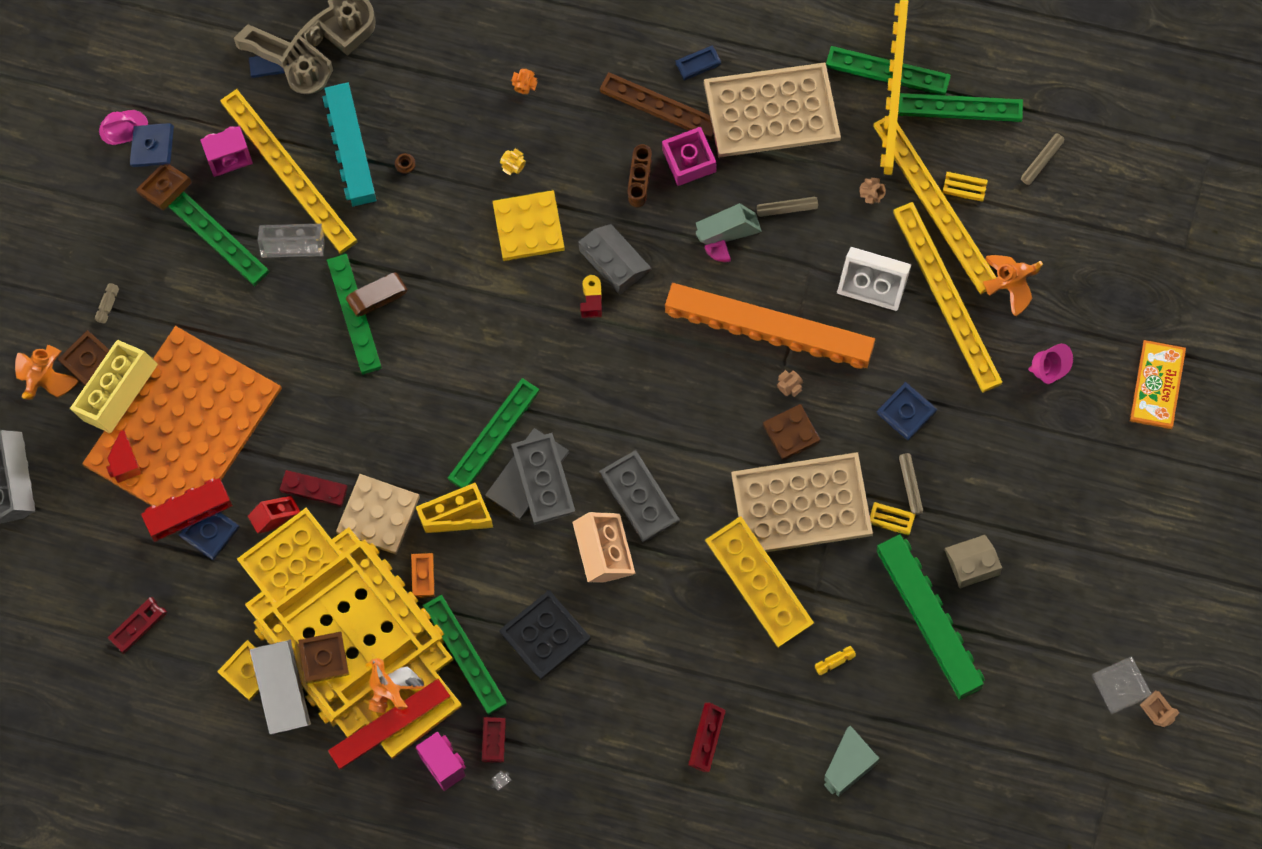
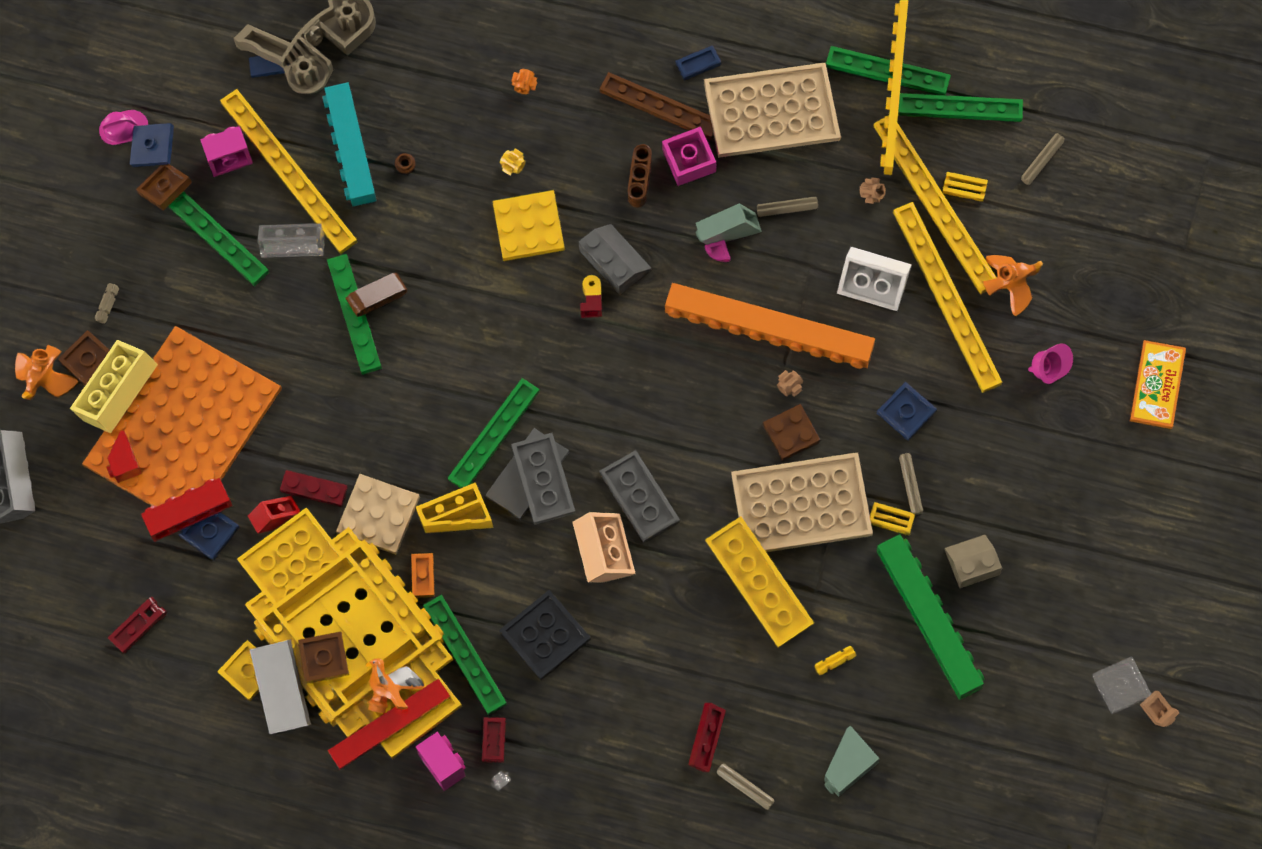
(745, 786): none -> dark tan axle

